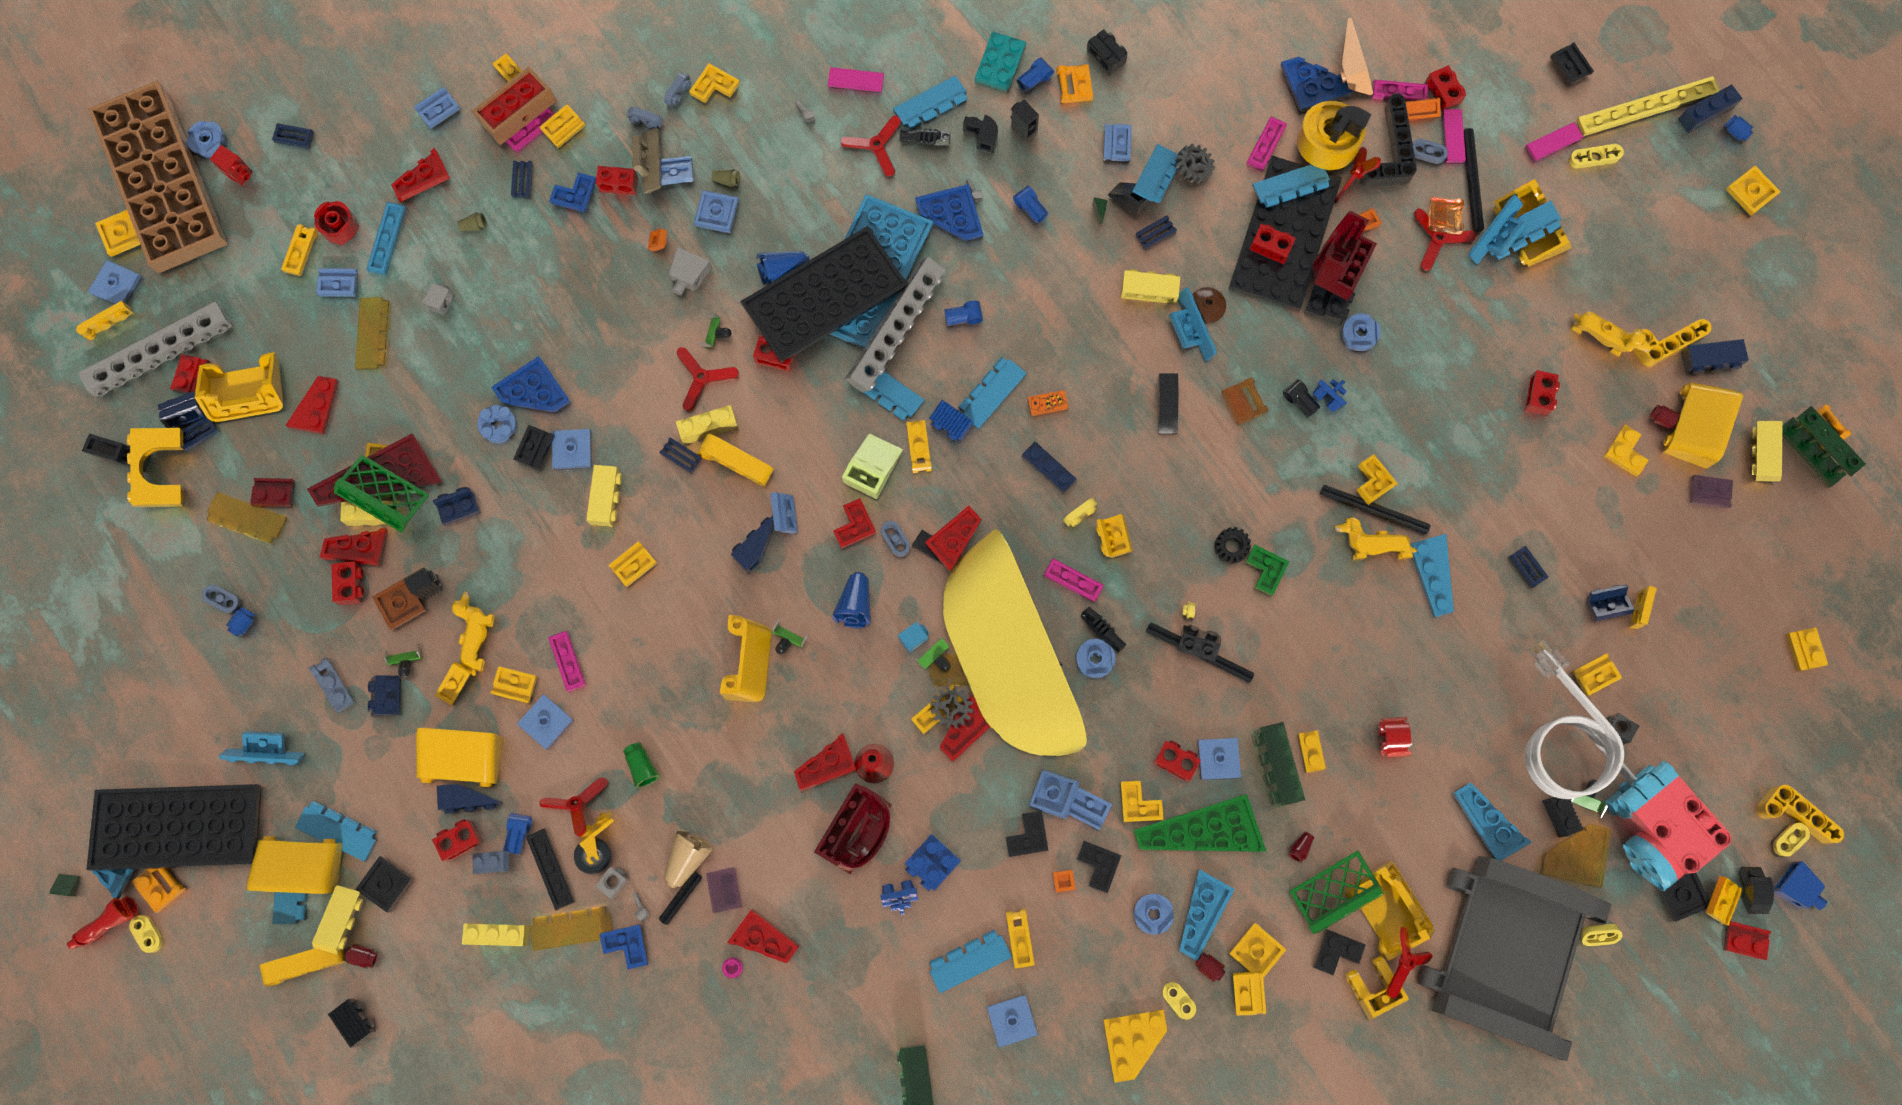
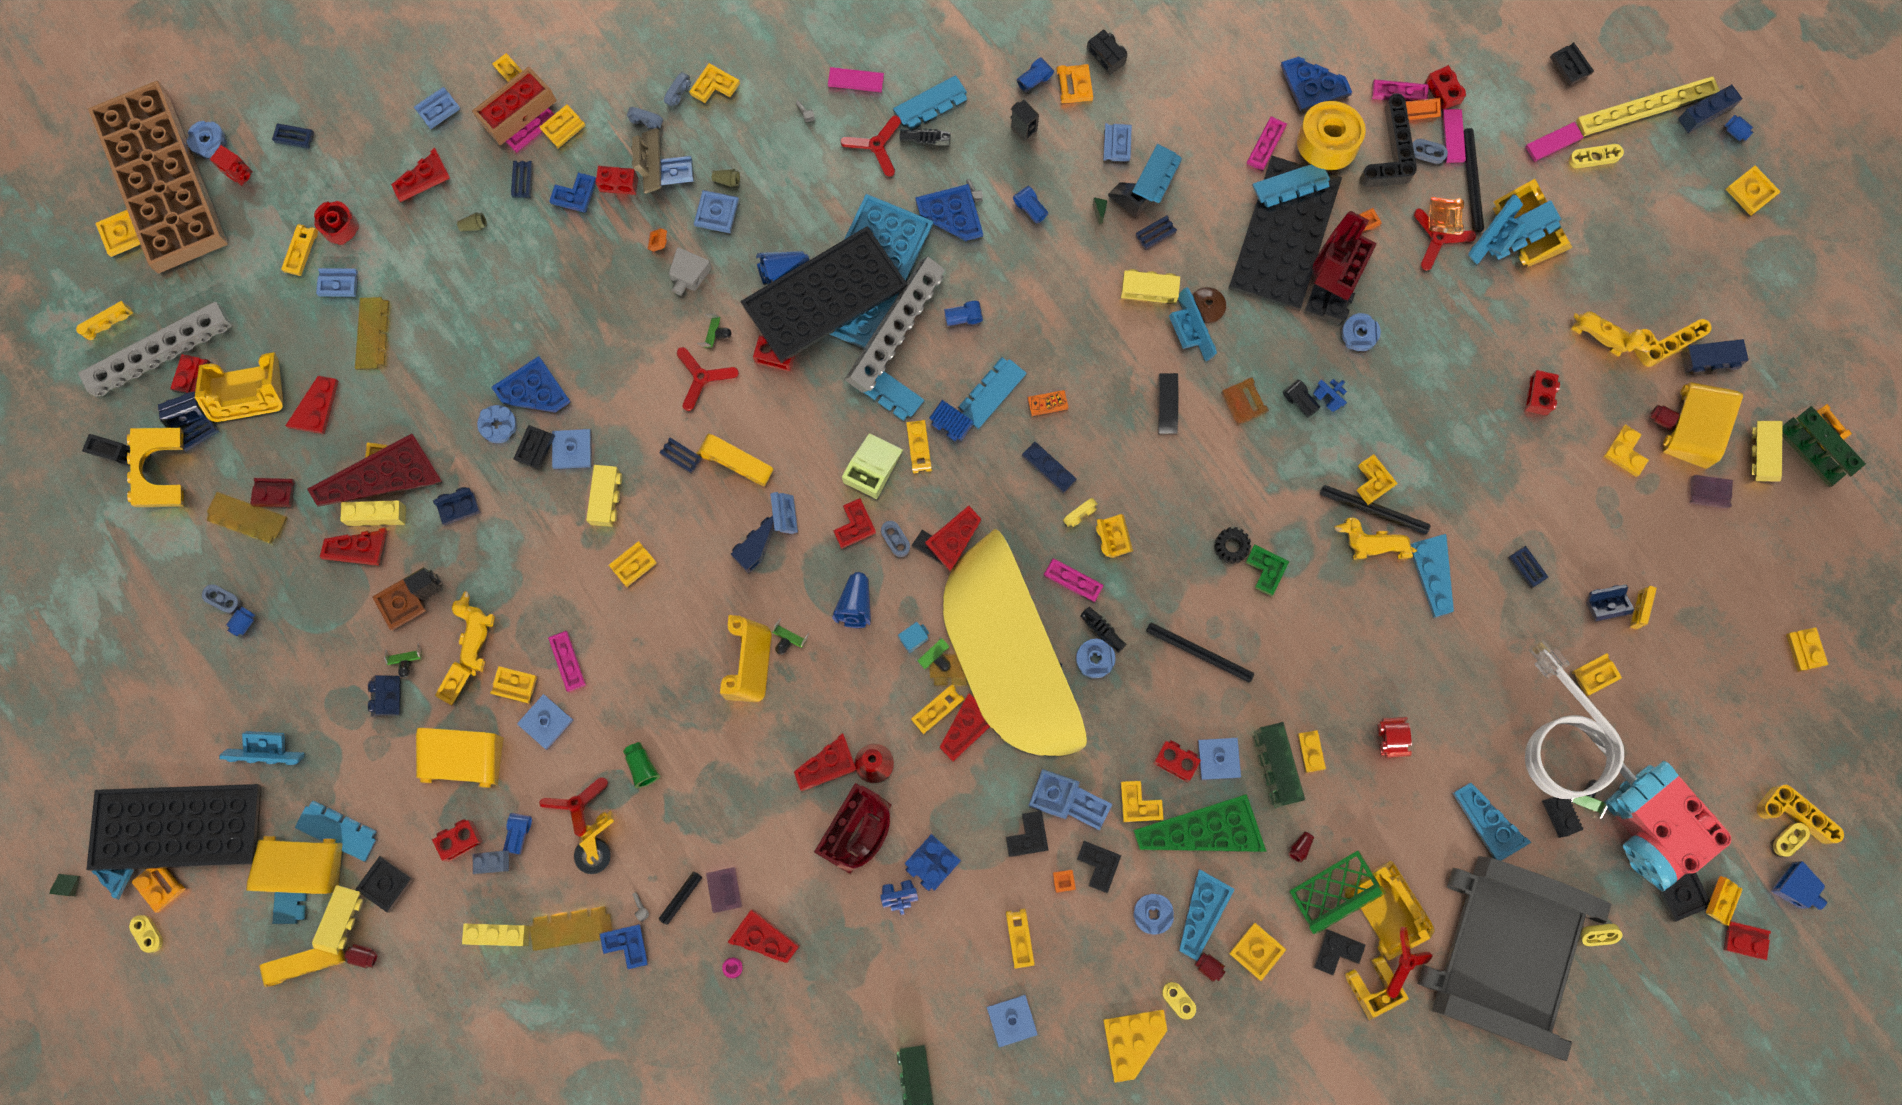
(114, 283): medium blue plate -> none
(115, 913): red piece -> none
(332, 685): sand blue plate -> none
(341, 584): red brick -> none
(352, 1022): black brick -> none
(370, 503): green fence -> none
(386, 238): dark azure tile -> none
(438, 298): light grey brick -> none
(456, 797): dark blue slope -> none
(550, 869): black tile -> none
(604, 886): light grey brick -> none
(685, 857): tan cone -> none
(711, 422): light yellow brick -> none
(943, 707): dark grey gear -> none
(973, 962): dark azure windscreen -> none
(986, 130): black brick -> none
(1000, 61): teal plate -> none
(1189, 610): light yellow plate -> none
(1195, 163): dark grey gear -> none
(1199, 642): black bracket -> none
(1249, 993): yellow plate -> none
(1270, 248): red brick -> none
(1349, 119): black brick -> none
(1354, 64): light nougat wedge -> none
(1360, 168): red piece -> none
(1580, 857): clear yellow plate -> none
(1629, 728): dark grey brick -> none
(1759, 890): black brick -> none

